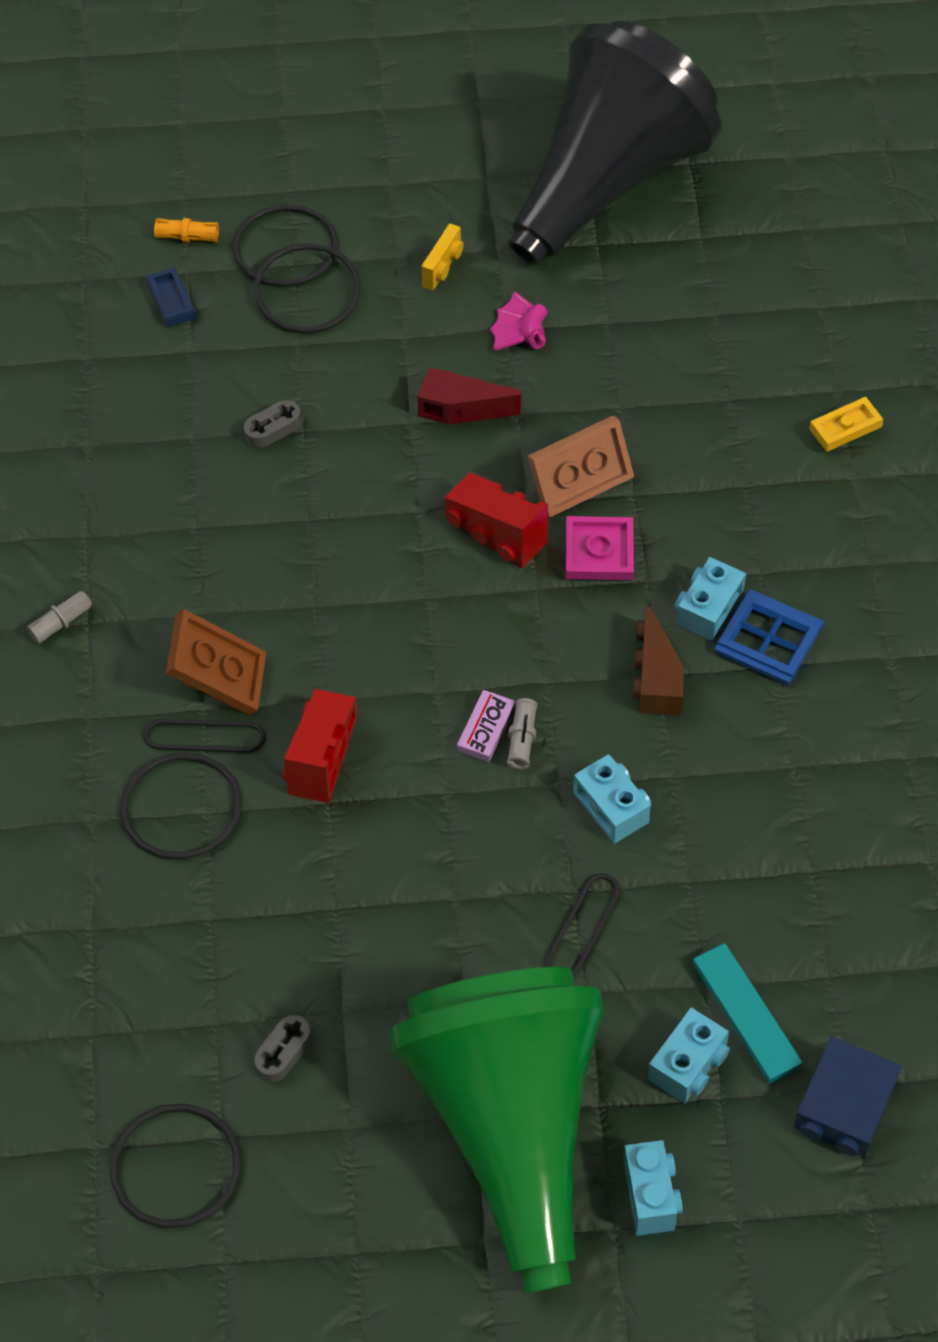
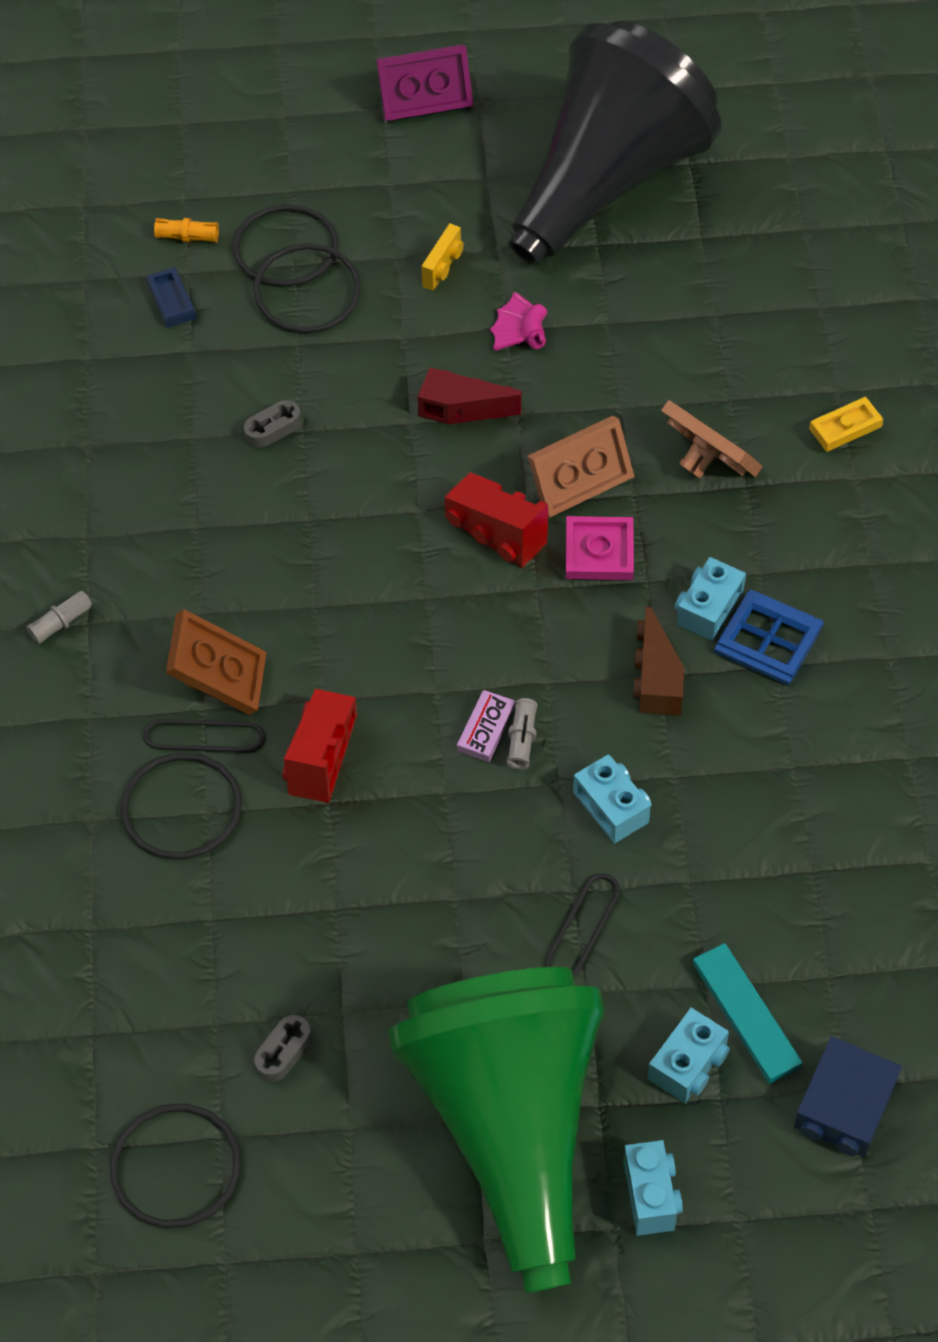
(424, 82): none -> magenta plate
(707, 445): none -> nougat plate

